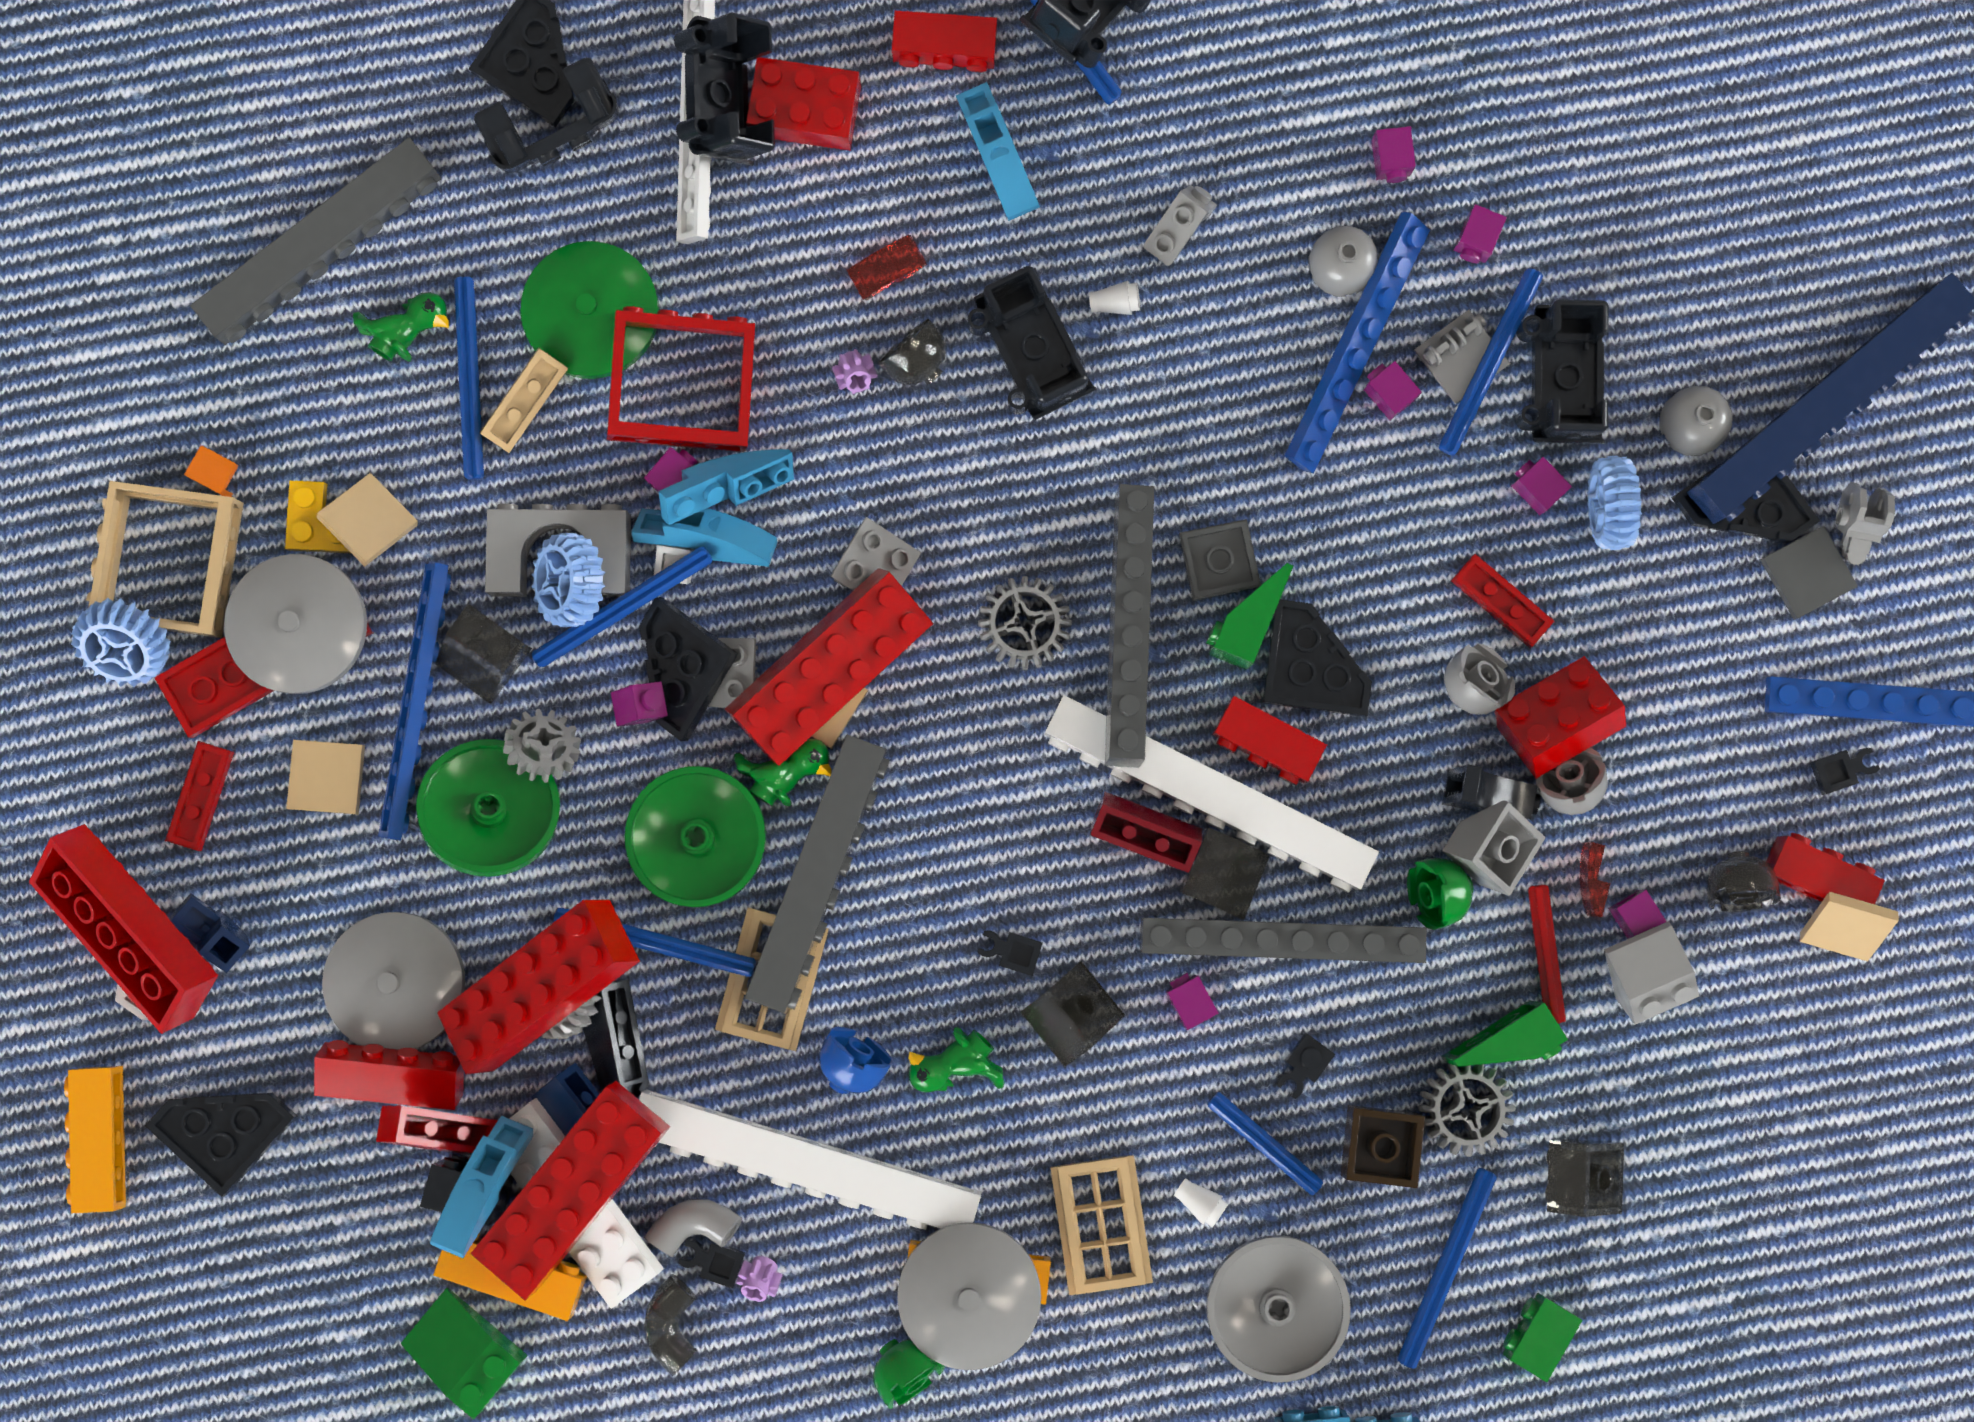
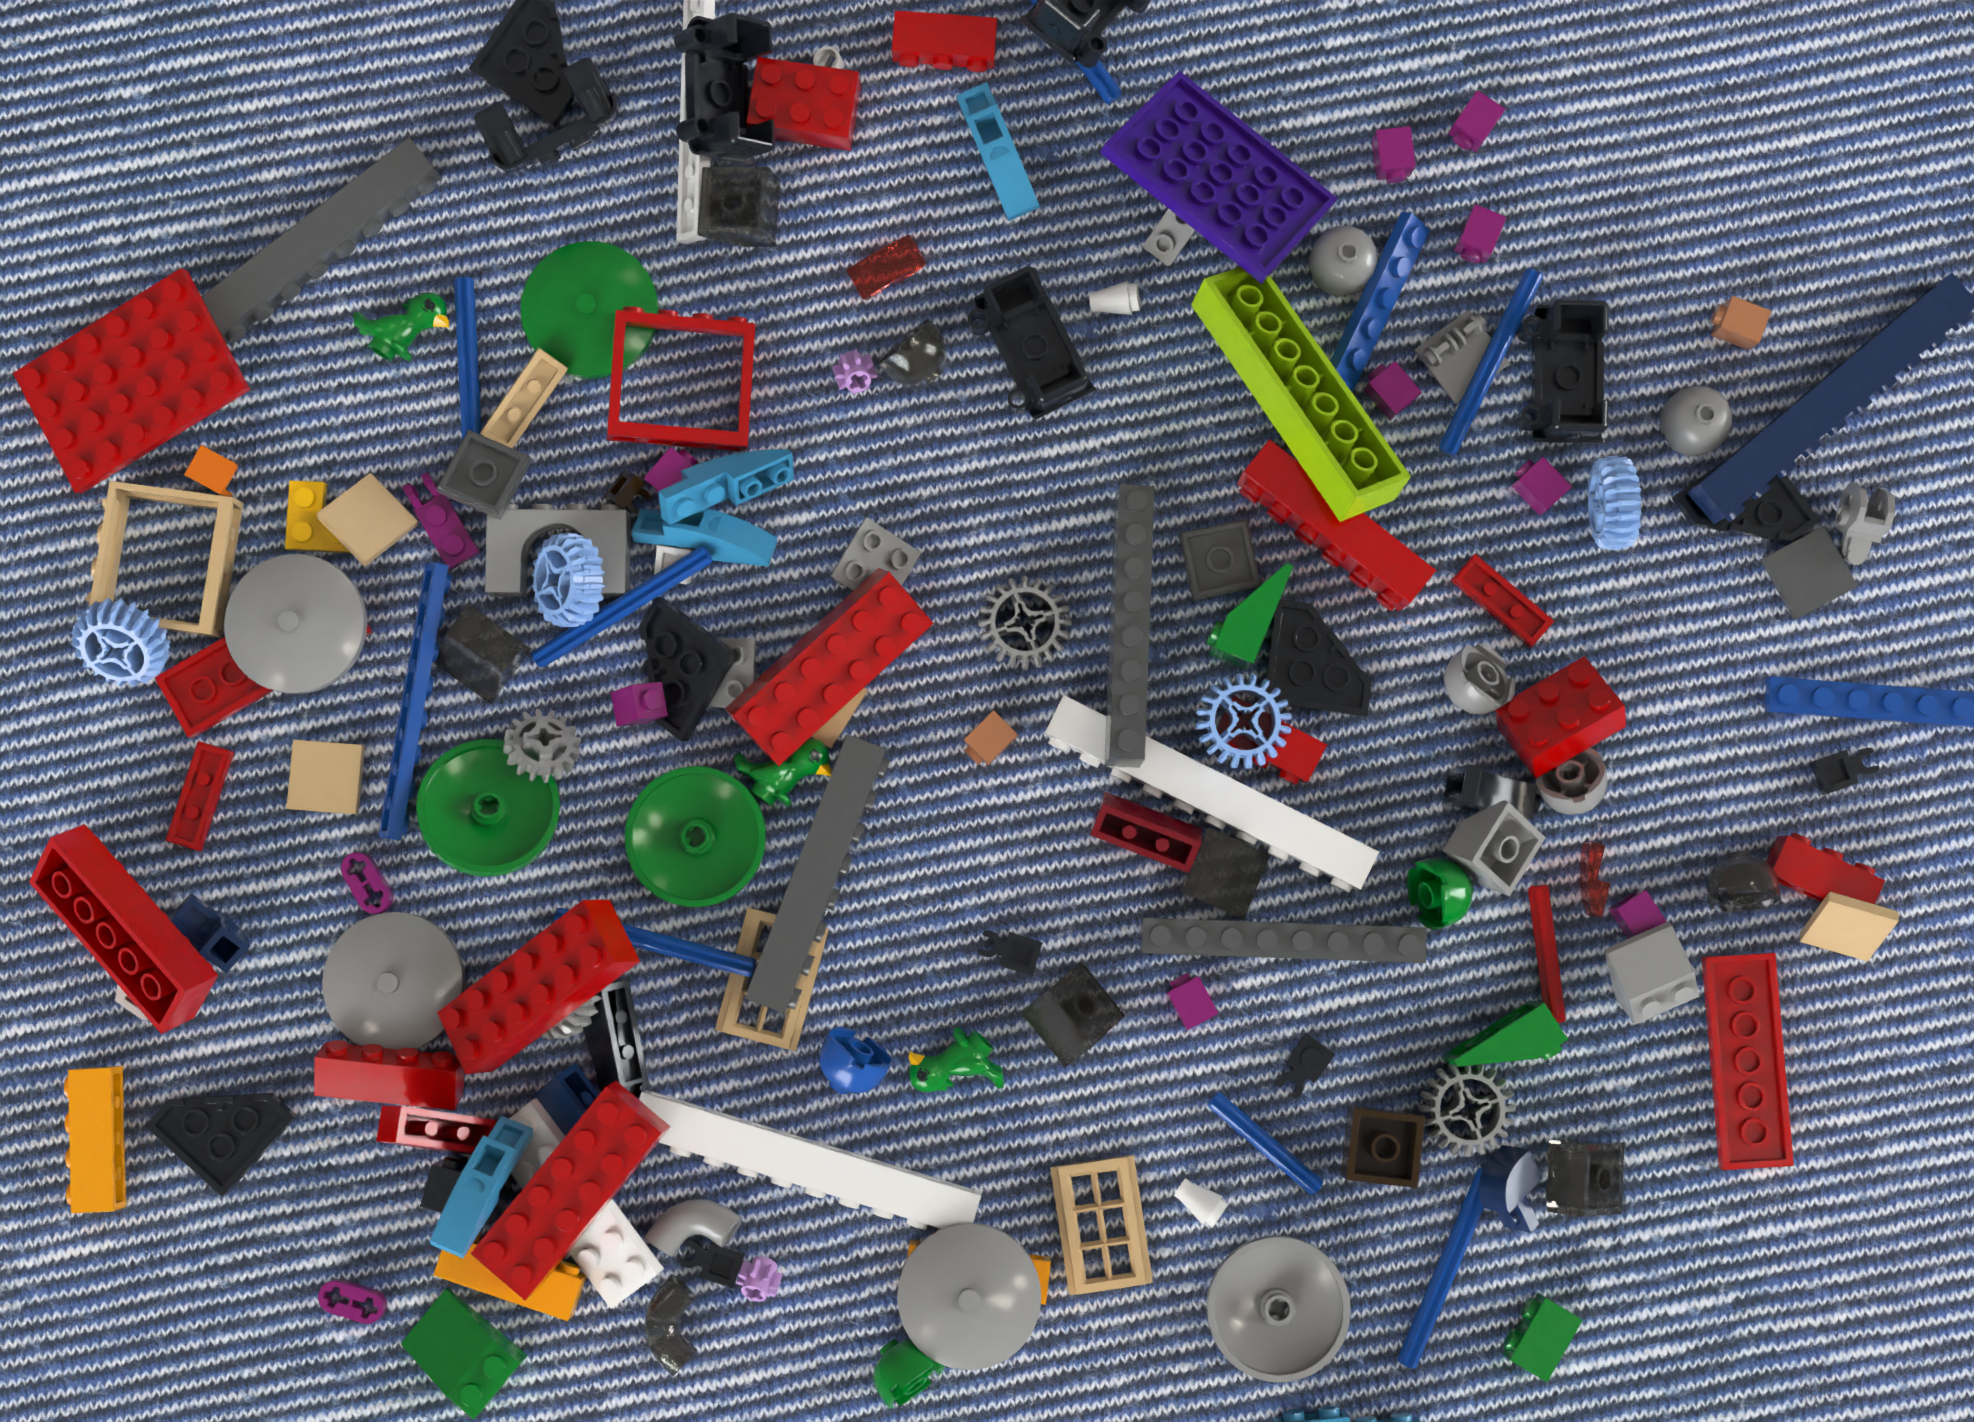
(131, 381): none -> red plate
(350, 1309): none -> magenta beam
(359, 886): none -> magenta beam
(442, 524): none -> magenta hinge
(484, 474): none -> dark grey tile
(625, 489): none -> dark brown tile
(739, 205): none -> clear smoke slope
(824, 56): none -> white hinge
(989, 739): none -> nougat brick
(1219, 176): none -> dark purple plate
(1231, 709): none -> light blue gear
(1300, 392): none -> lime brick
(1356, 544): none -> red brick
(1476, 122): none -> magenta brick
(1504, 1187): none -> dark blue brick
(1739, 322): none -> nougat brick
(1747, 1061): none -> red plate

